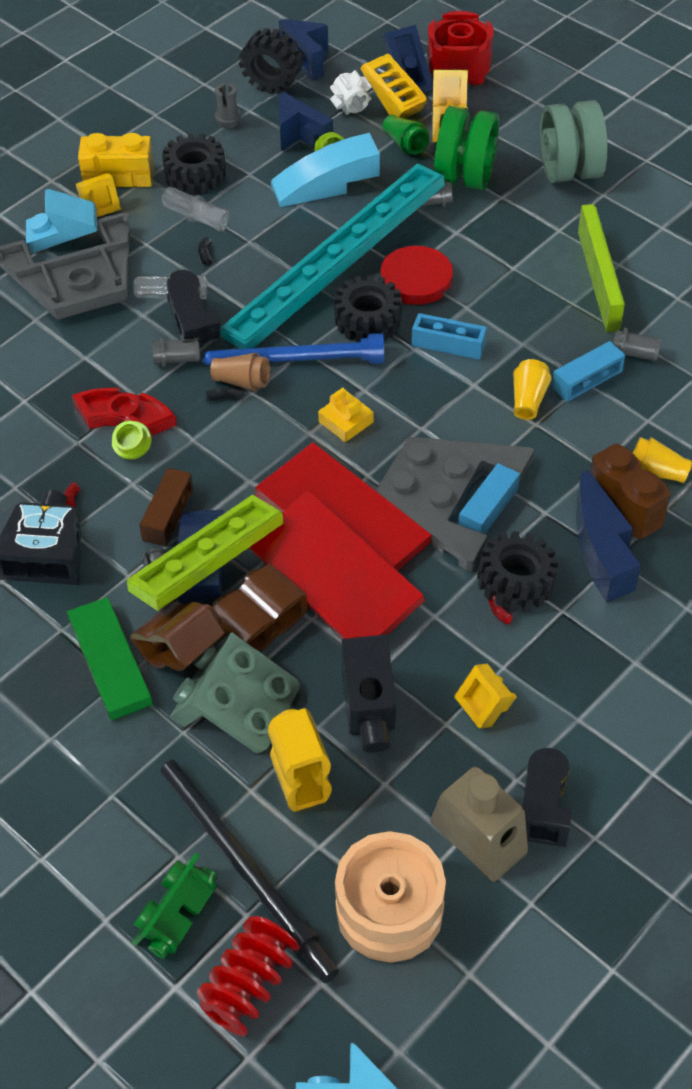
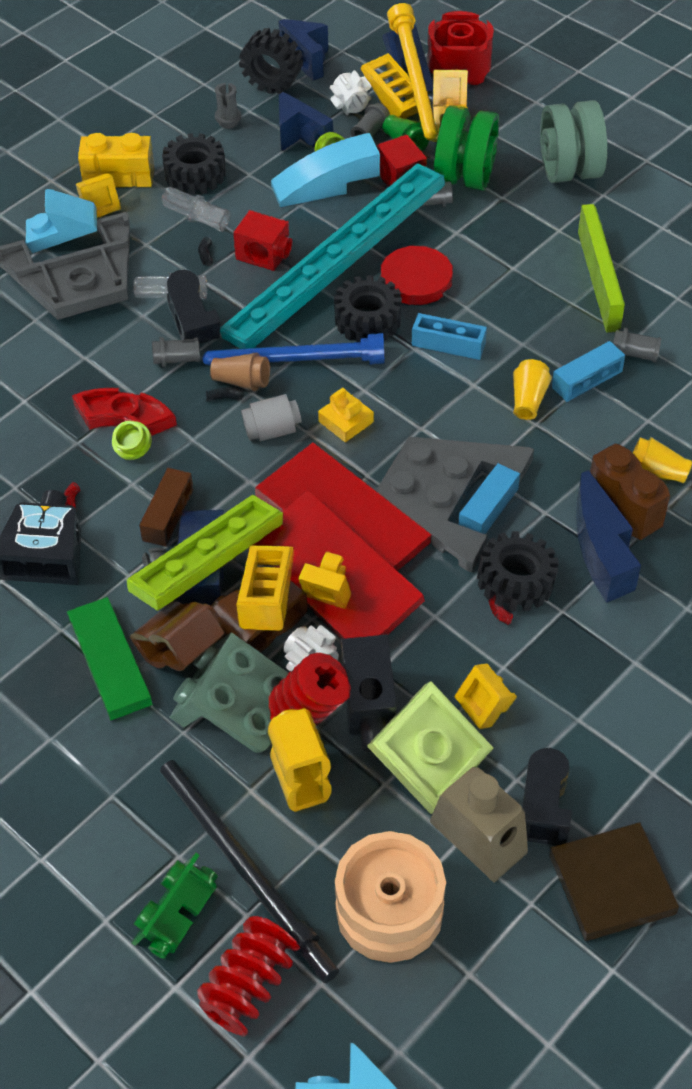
(262, 240): none -> red brick
(265, 589): none -> yellow slope
(271, 418): none -> light grey brick
(308, 641): none -> white gear
(314, 684): none -> red piece
(327, 582): none -> yellow tile
(372, 120): none -> dark grey pin
(398, 157): none -> red brick
(402, 21): none -> yellow piece
(429, 745): none -> yellowish green tile
(613, 881): none -> dark brown tile

